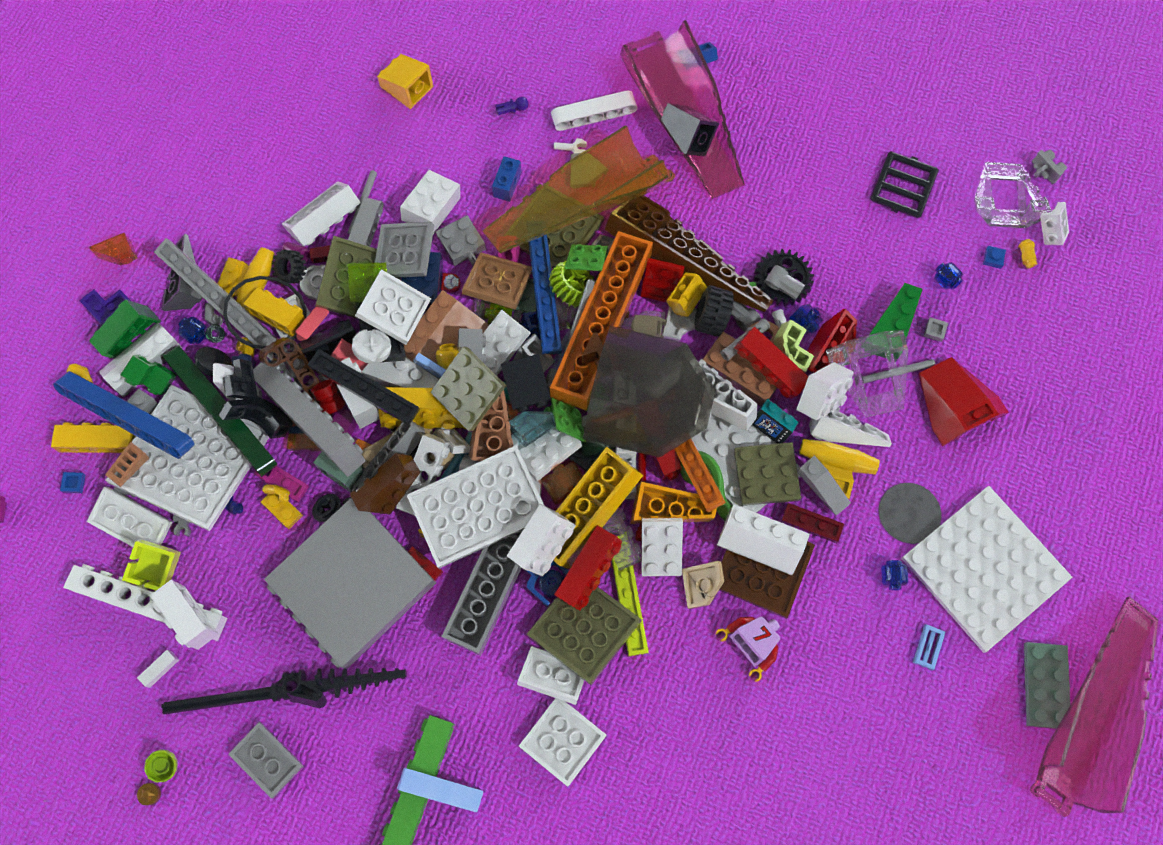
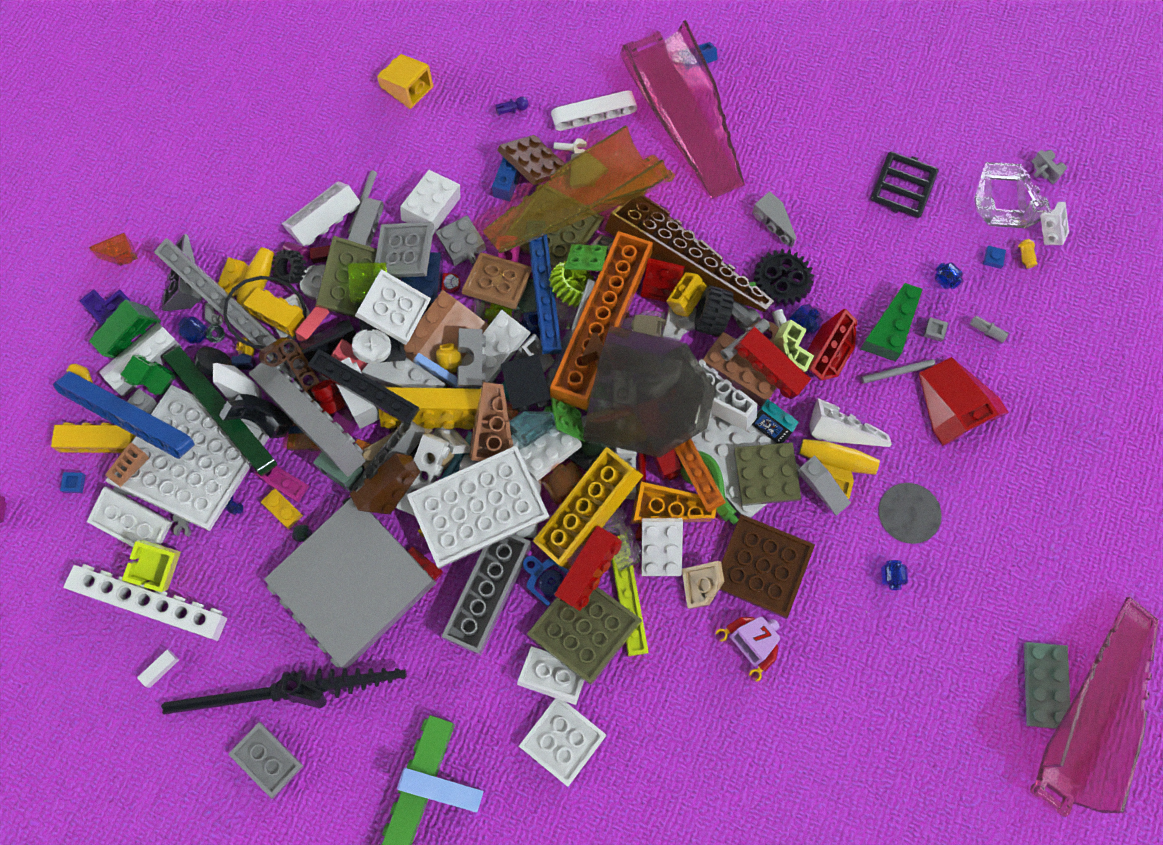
(148, 794): pearl gold tile -> none
(160, 765): lime hair -> none
(183, 615): white brick -> none
(243, 383): black plate -> none
(278, 490): yellow arm -> none
(301, 533): none -> plate
(326, 501): black gear -> none
(468, 388): olive plate -> none
(531, 158): none -> reddish brown plate
(541, 540): white brick -> none
(689, 128): slope -> none
(763, 539): white slope -> none
(774, 216): none -> light grey slope
(781, 280): light grey piece -> none
(812, 523): dark red plate -> none
(825, 391): white brick -> none
(887, 342): clear windscreen -> none
(923, 662): light blue tile -> none
(986, 569): white plate -> none
(989, 329): none -> light grey axle

